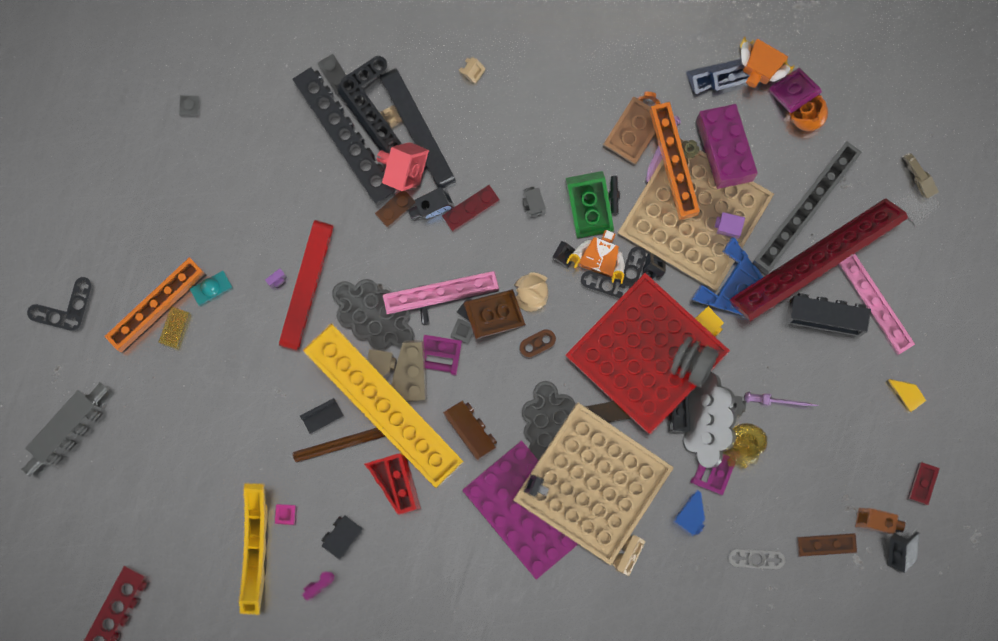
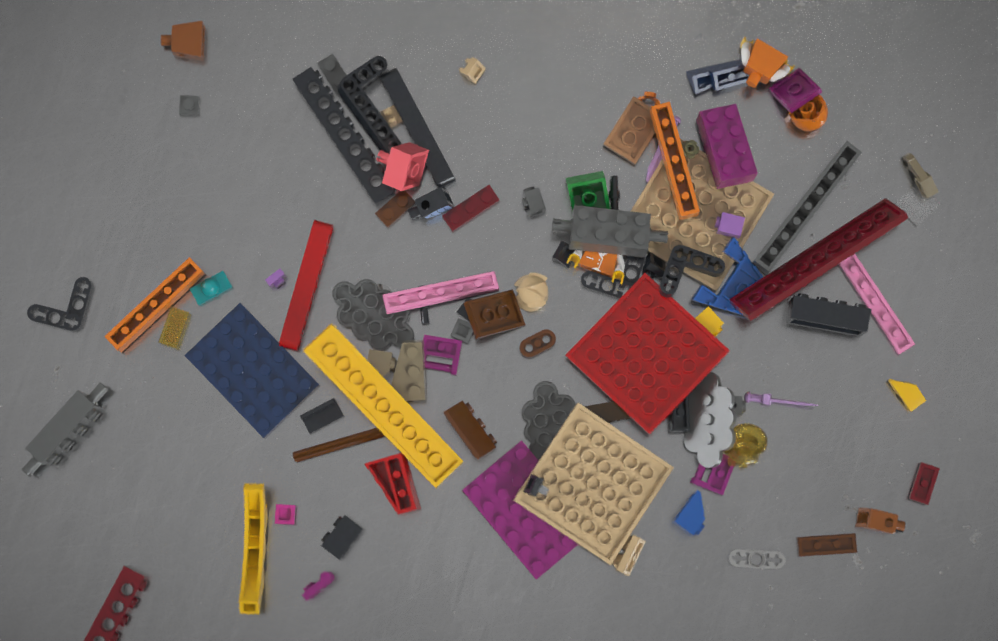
(186, 40): none -> dark orange torso
(251, 370): none -> dark blue plate
(609, 231): none -> dark grey brick
(681, 262): none -> black beam
(694, 361): dark grey wheel -> none
(903, 551): black panel -> none

